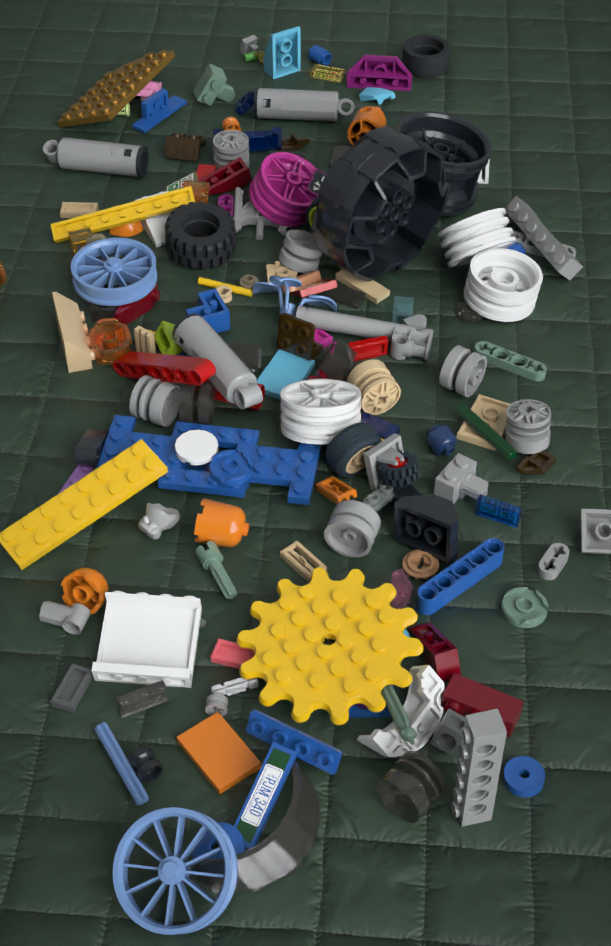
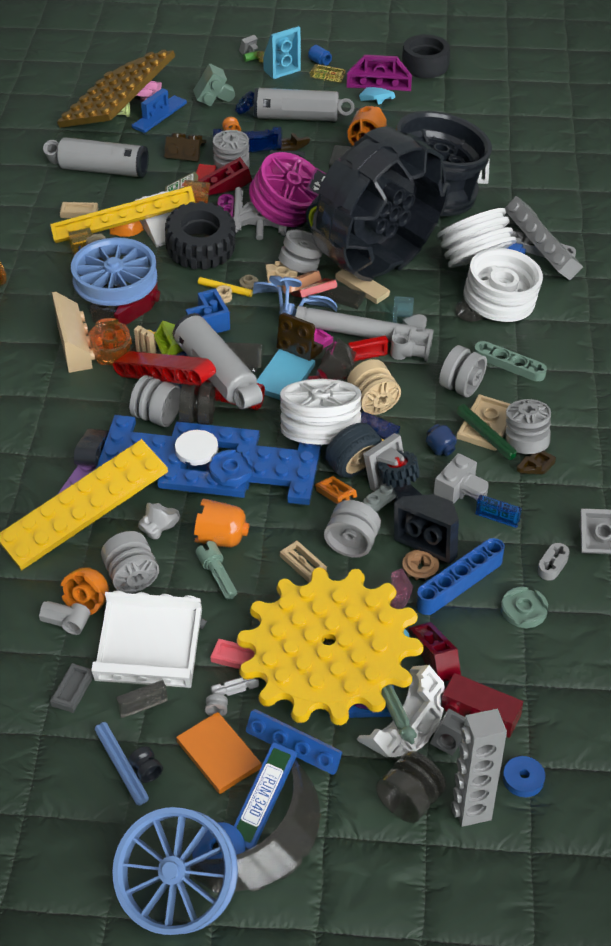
(129, 562): none -> light grey wheel

